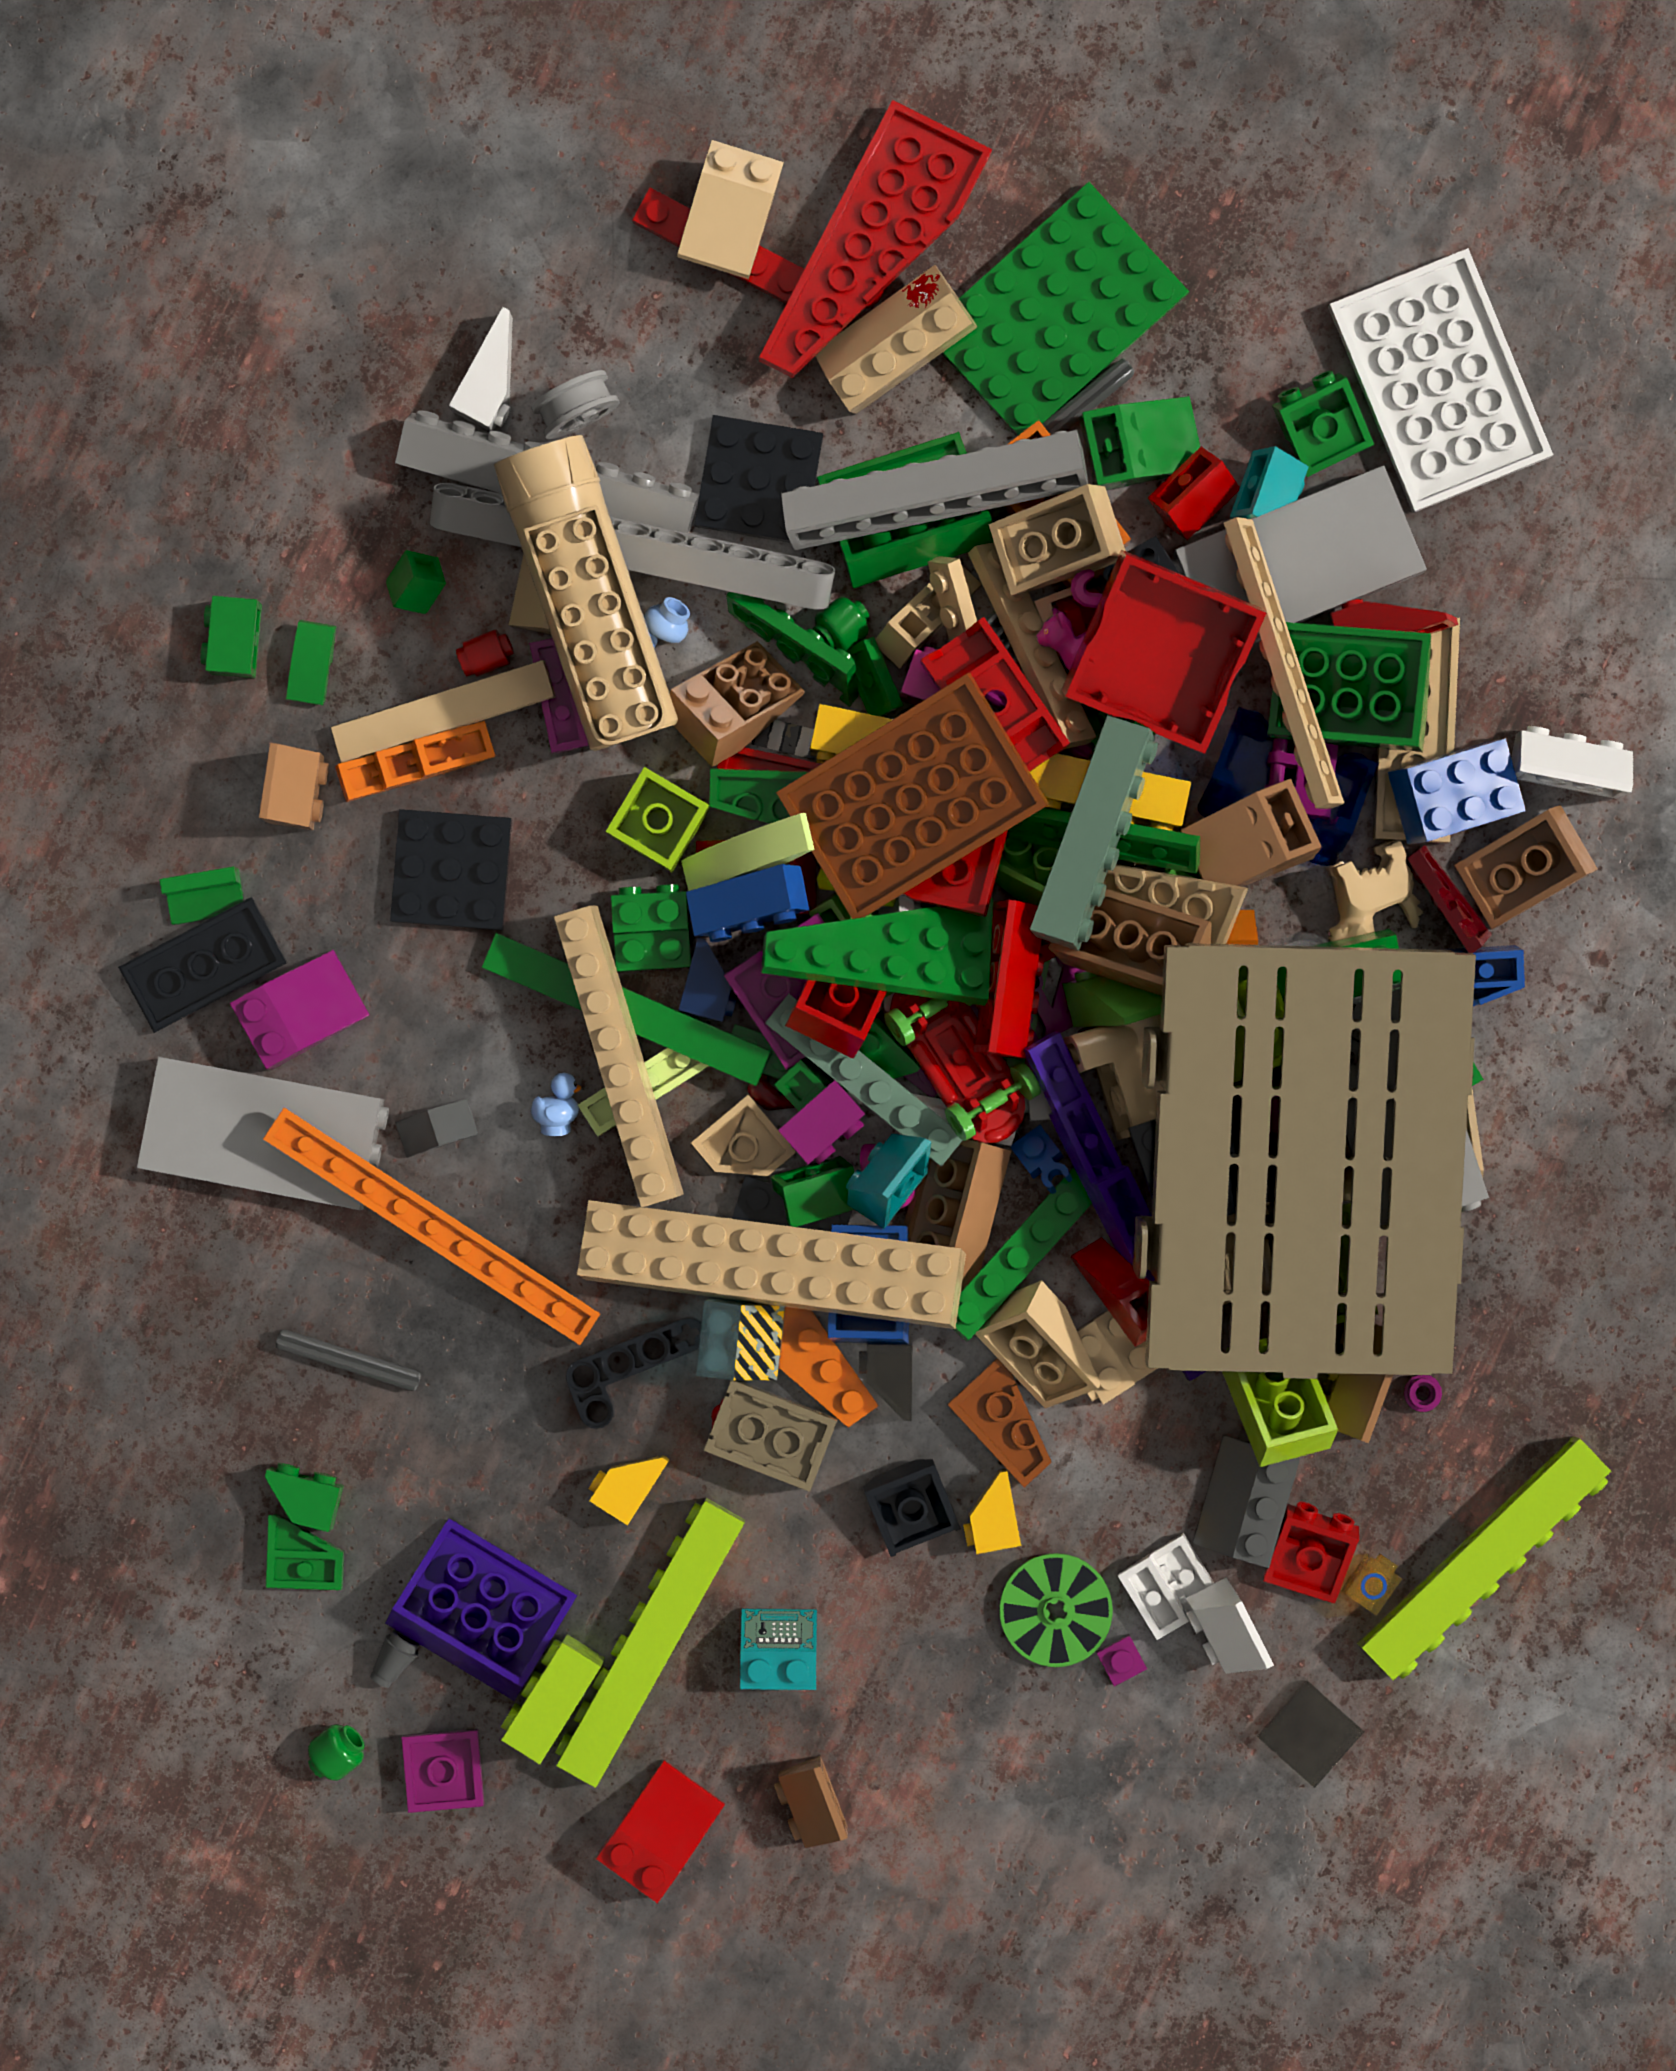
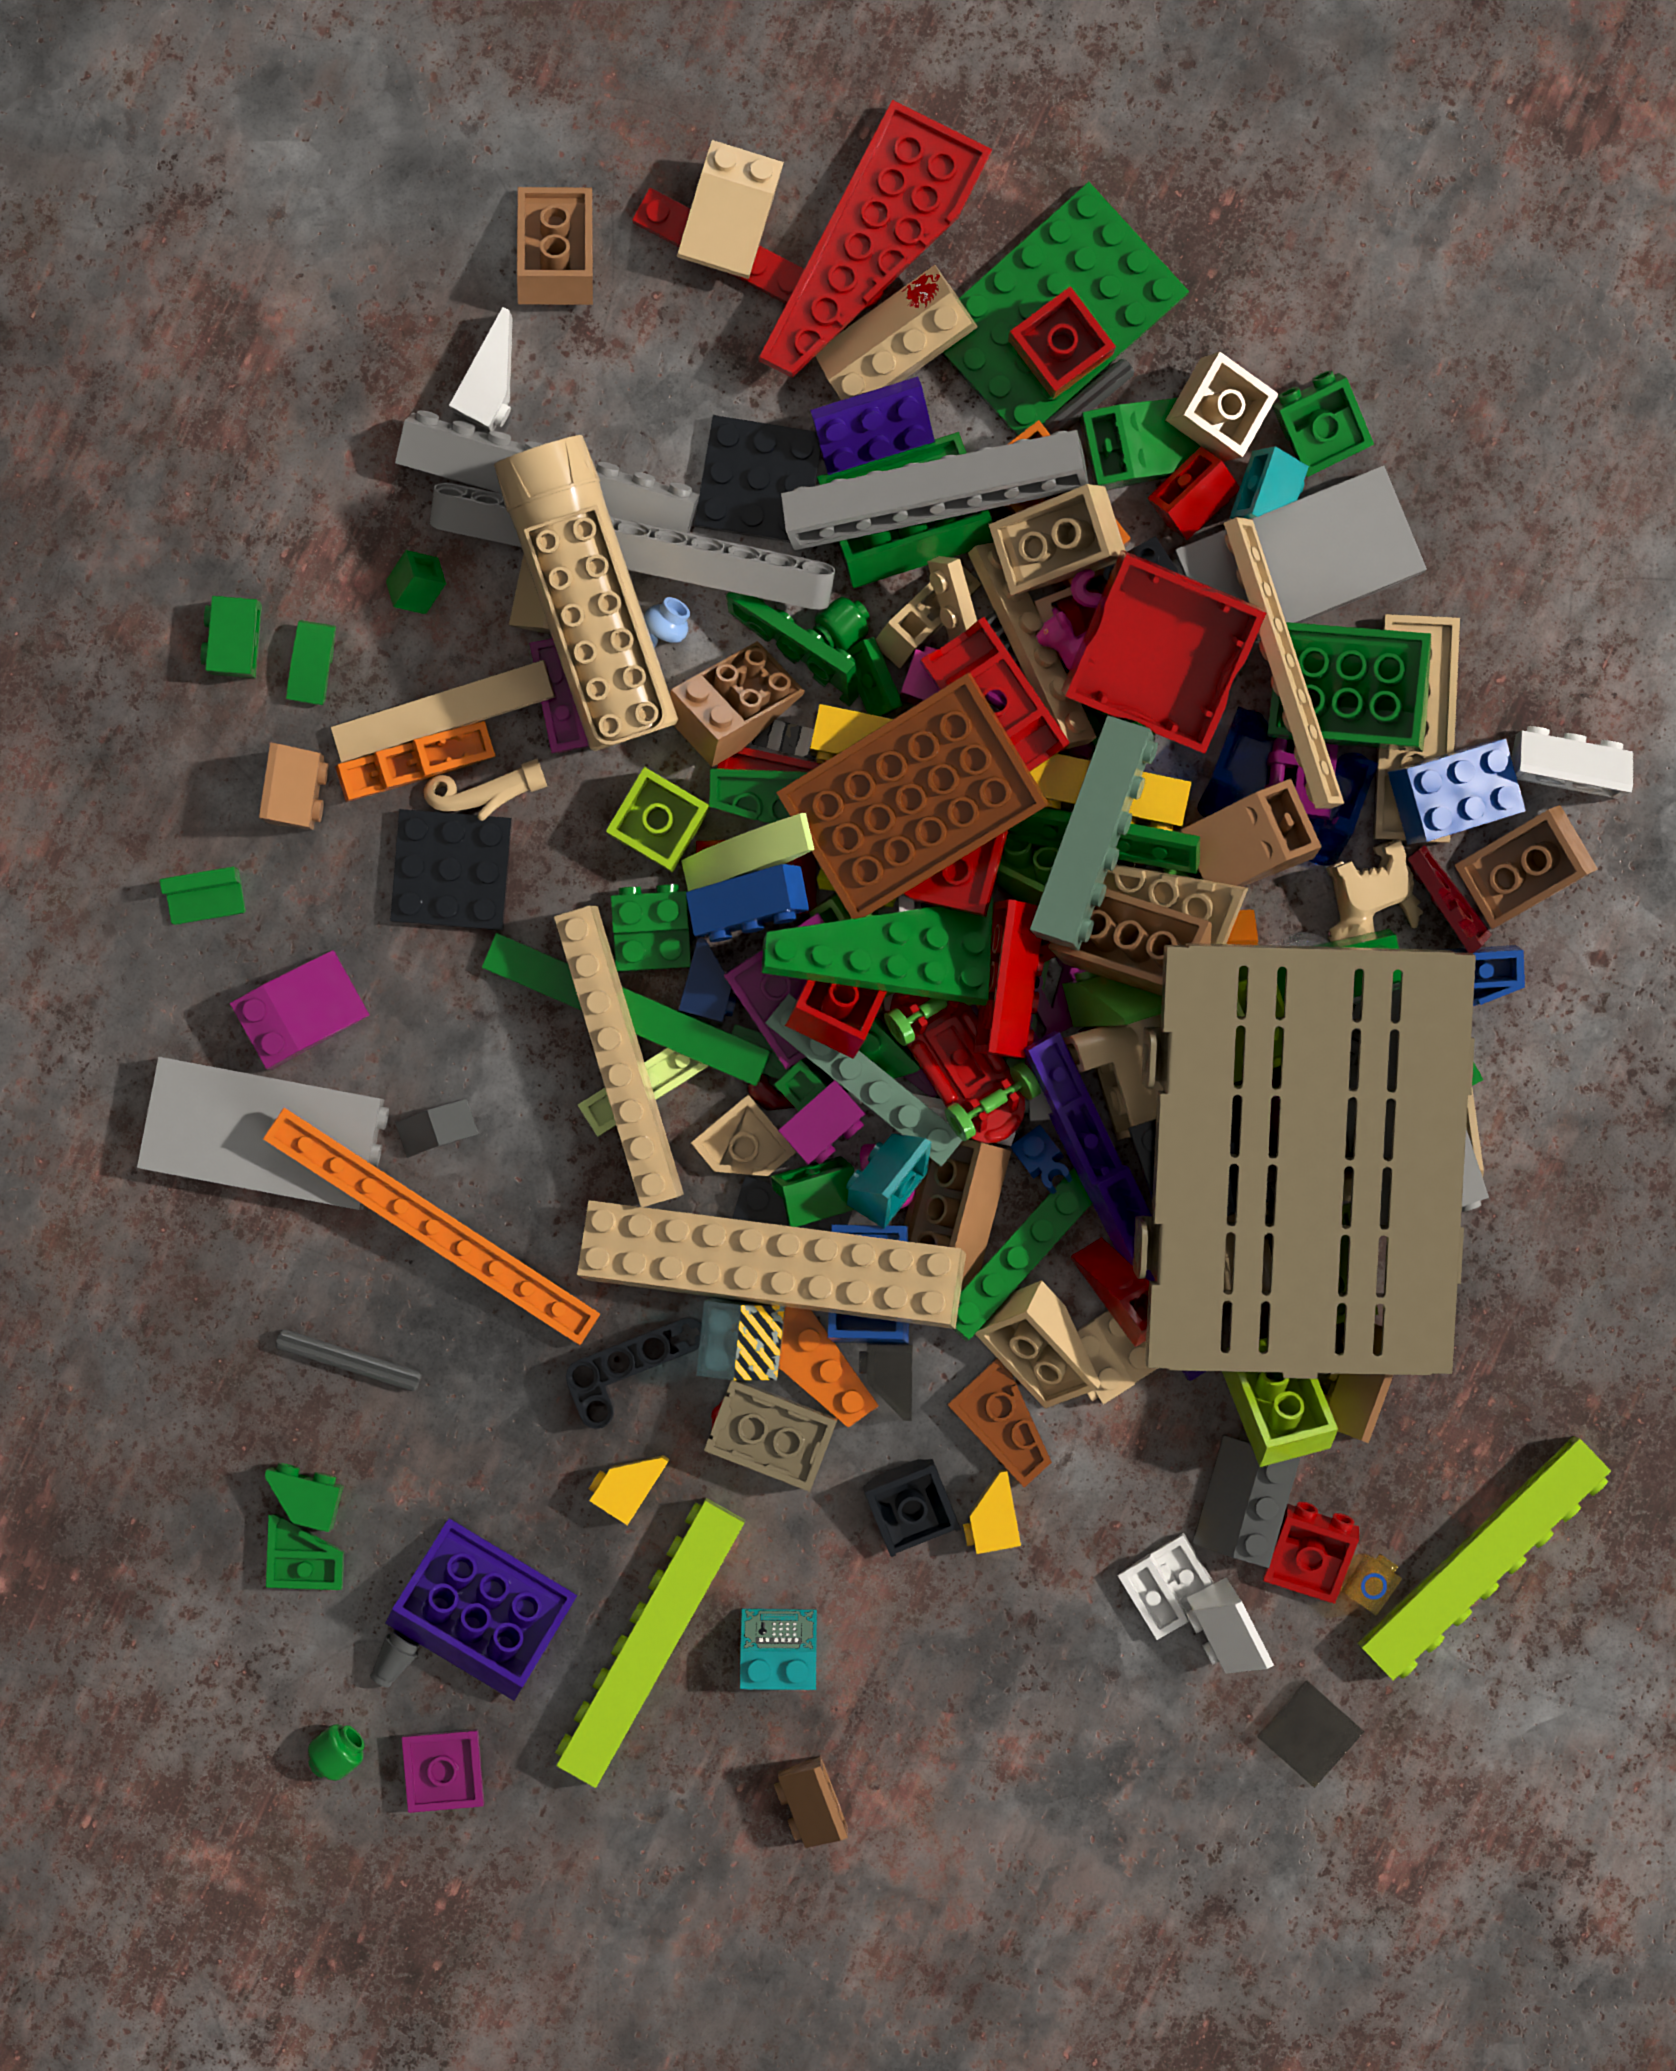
(203, 964): black tile -> none
(484, 653): red brick -> none
(490, 793): none -> tan plant
(551, 1697): lime brick -> none
(554, 246): none -> medium nougat slope
(557, 1111): light blue animal -> none
(575, 404): light grey wheel -> none
(660, 1831): red slope -> none
(872, 425): none -> dark purple plate
(1061, 342): none -> red brick
(1065, 1638): bright green piece -> none
(1121, 1660): magenta plate -> none
(1221, 407): none -> tan brick
(1391, 617): red slope -> none
(1433, 1398): magenta plate -> none
(1440, 380): white plate -> none

